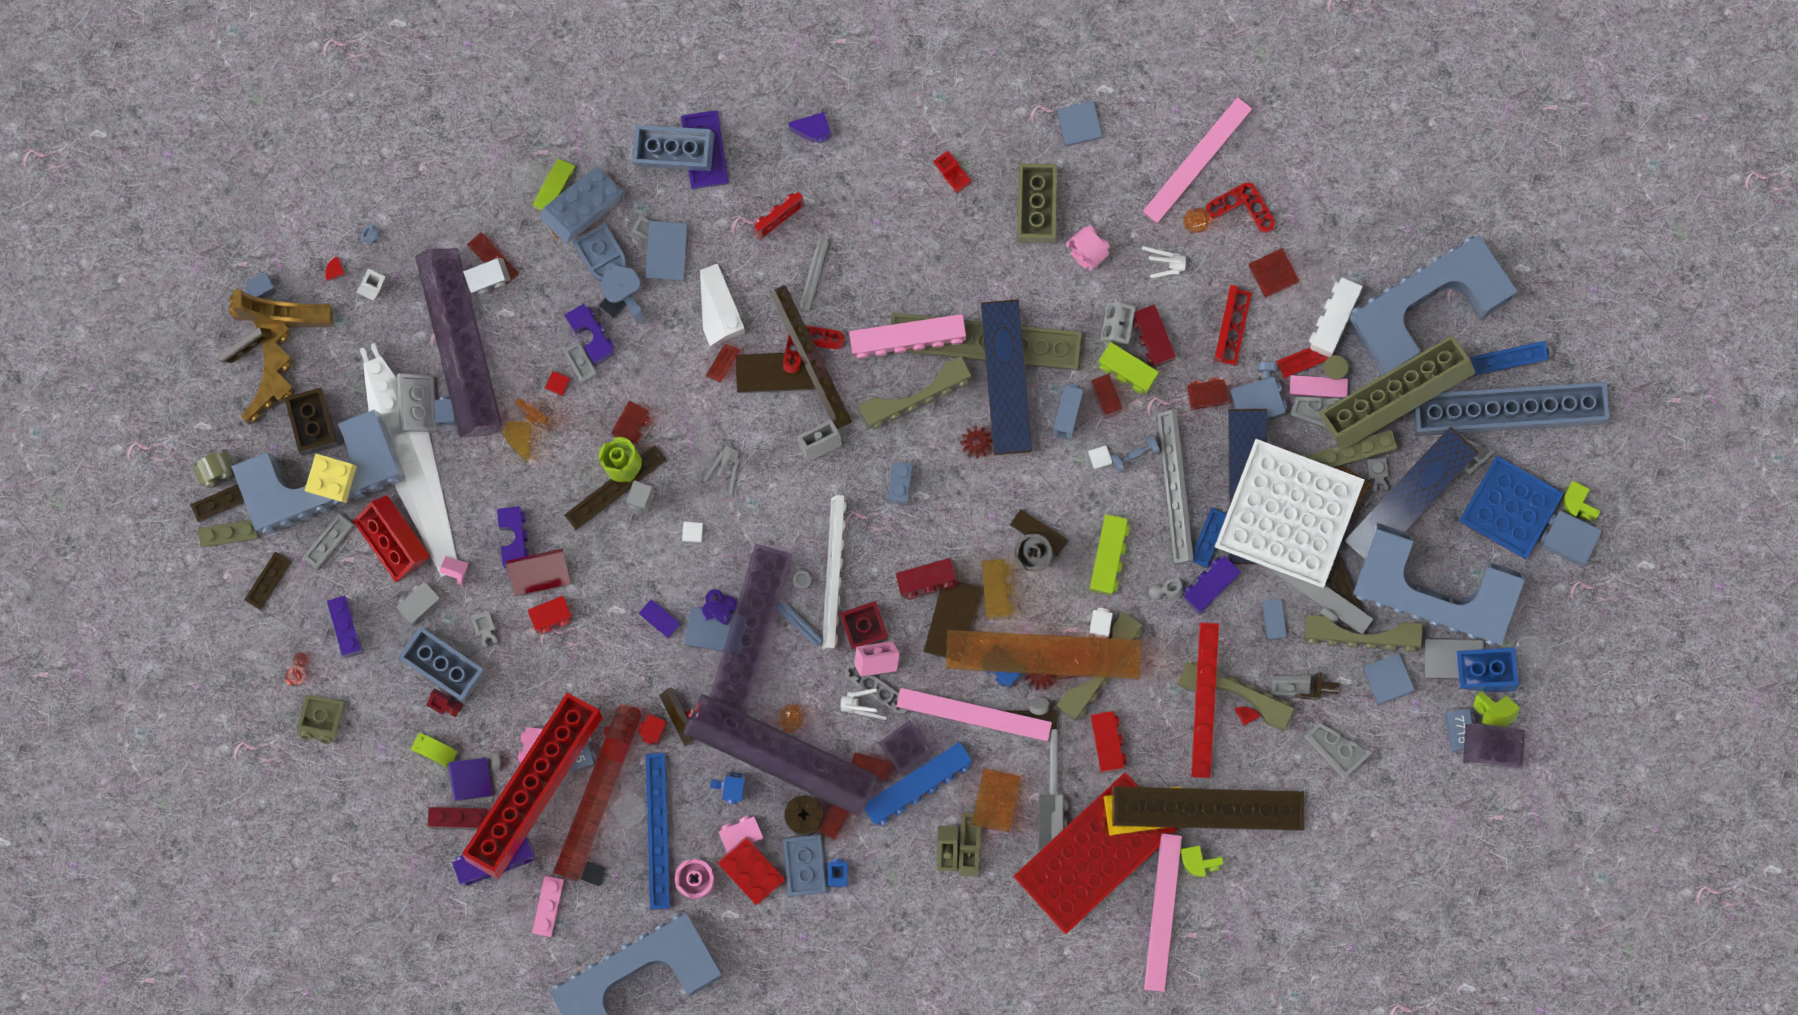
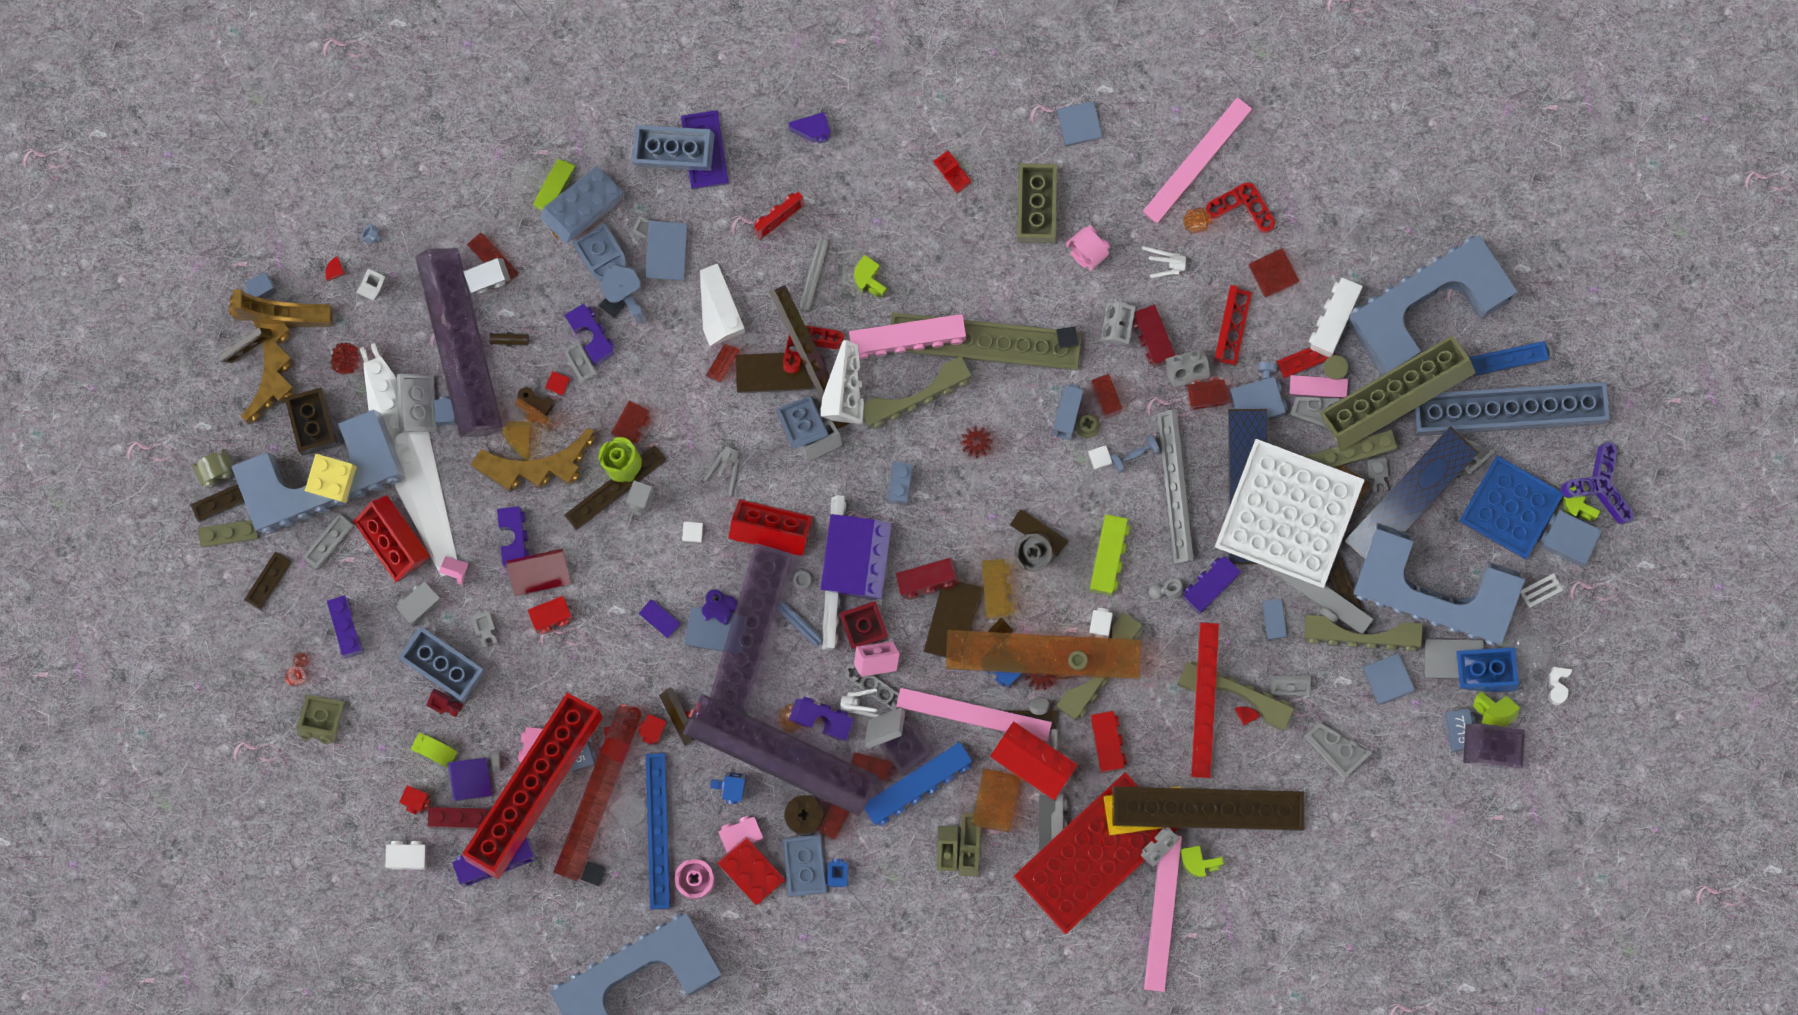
(345, 358): none -> clear red gear
(406, 856): none -> white brick
(415, 800): none -> red brick
(509, 339): none -> dark brown pin
(537, 472): none -> pearl gold arch
(539, 404): none -> dark brown leg
(548, 906): bright pink plate -> none
(770, 527): none -> red slope
(801, 422): none -> sand blue tile
(835, 723): none -> dark purple arch
(842, 395): none -> white wedge
(856, 556): none -> dark purple slope
(864, 274): none -> lime brick
(885, 727): none -> light grey tile
(1001, 627): none -> dark brown tile
(1006, 377): dark blue slope -> none
(1033, 760): none -> red slope
(1067, 337): none -> black tile
(1077, 660): none -> olive tile
(1087, 426): none -> olive piece
(1127, 369): lime brick -> none
(1154, 852): none -> light grey hinge
(1187, 367): none -> light grey brick
(1208, 537): blue tile -> none
(1320, 687): dark brown bracket -> none
(1555, 583): none -> white tile
(1559, 692): none -> white leg
(1600, 477): none -> dark purple piece

